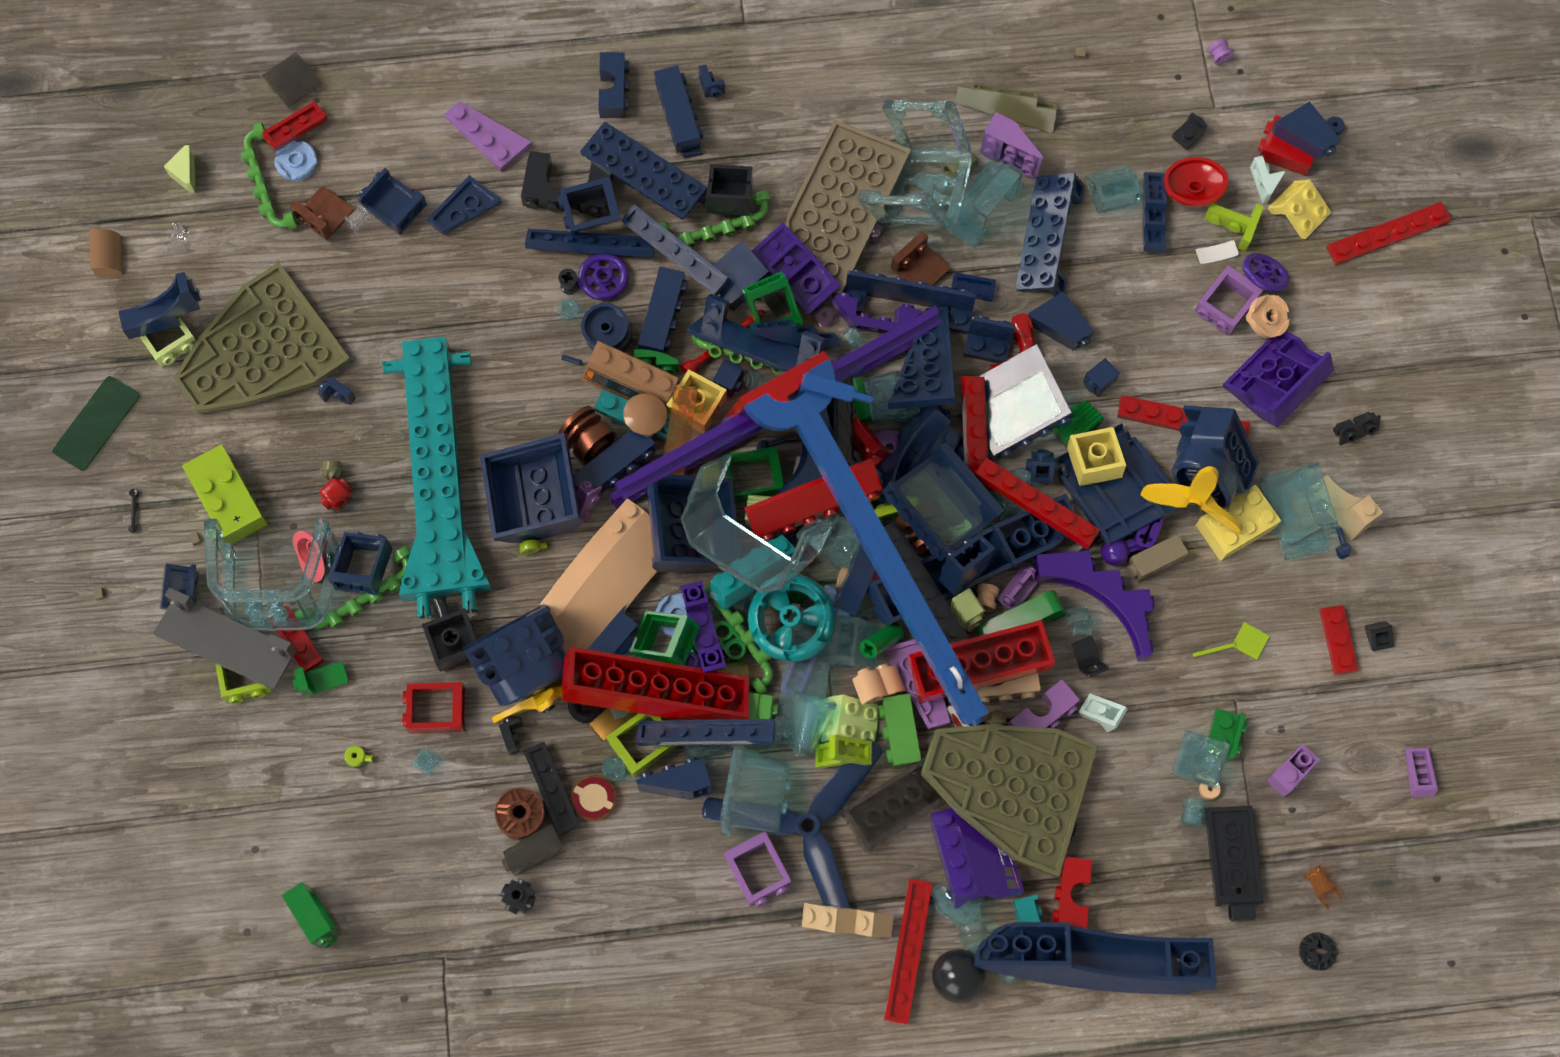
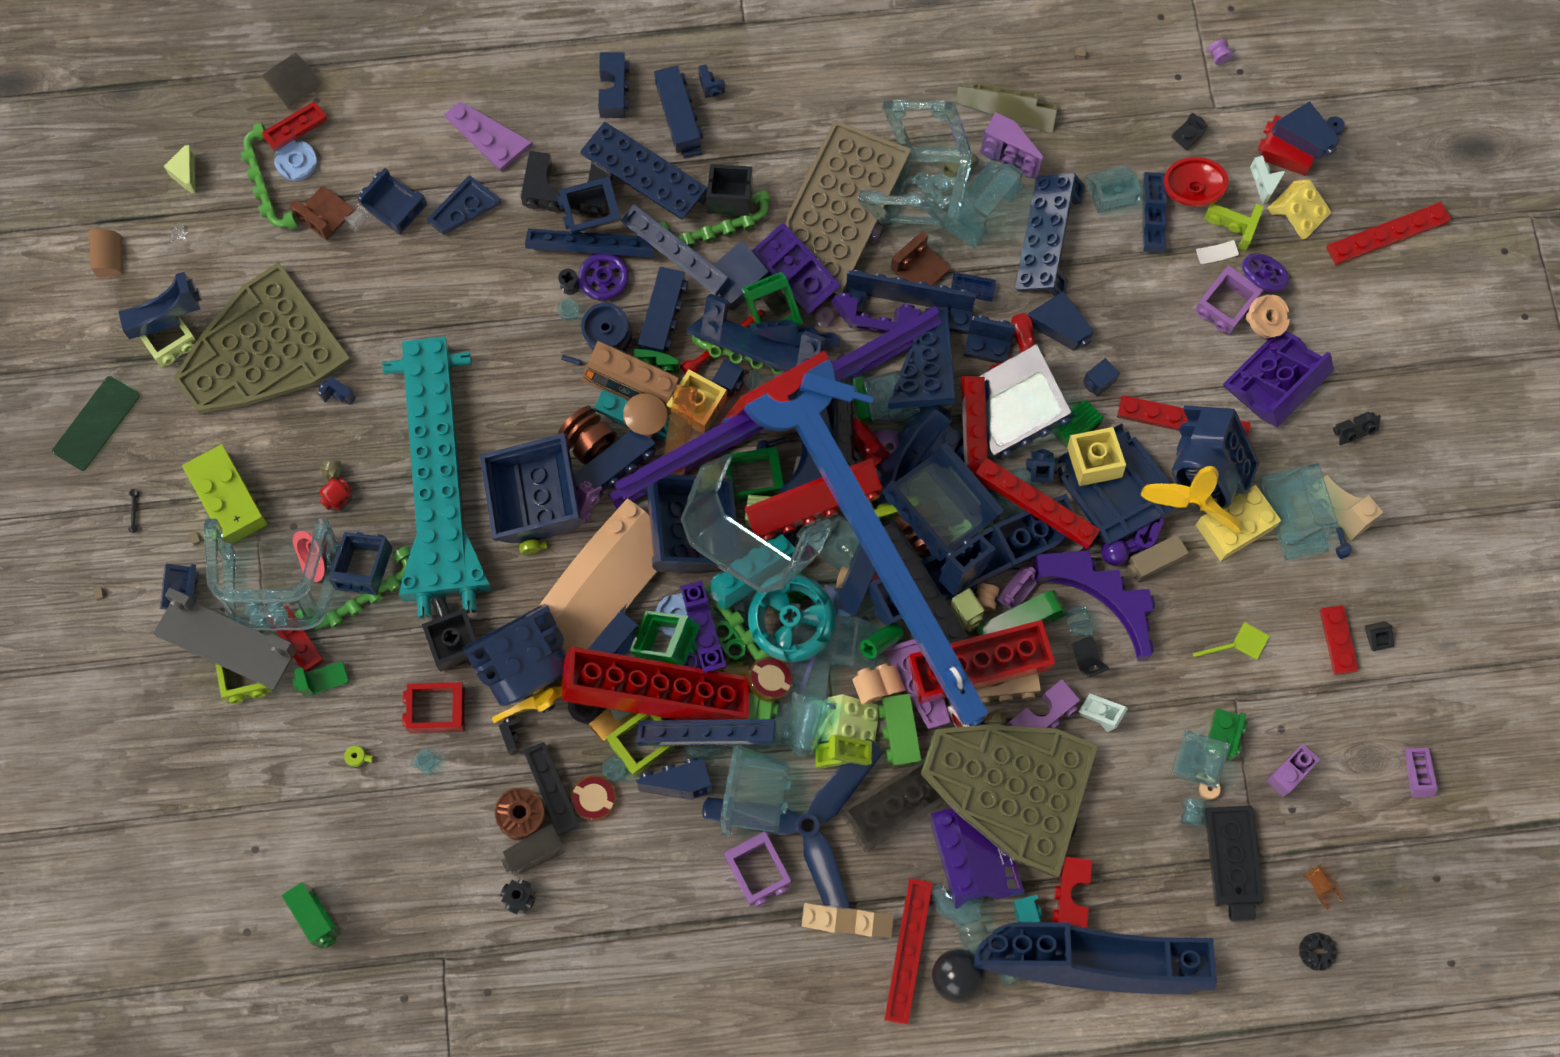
(770, 679): none -> tile
(852, 336): clear light blue plate -> none

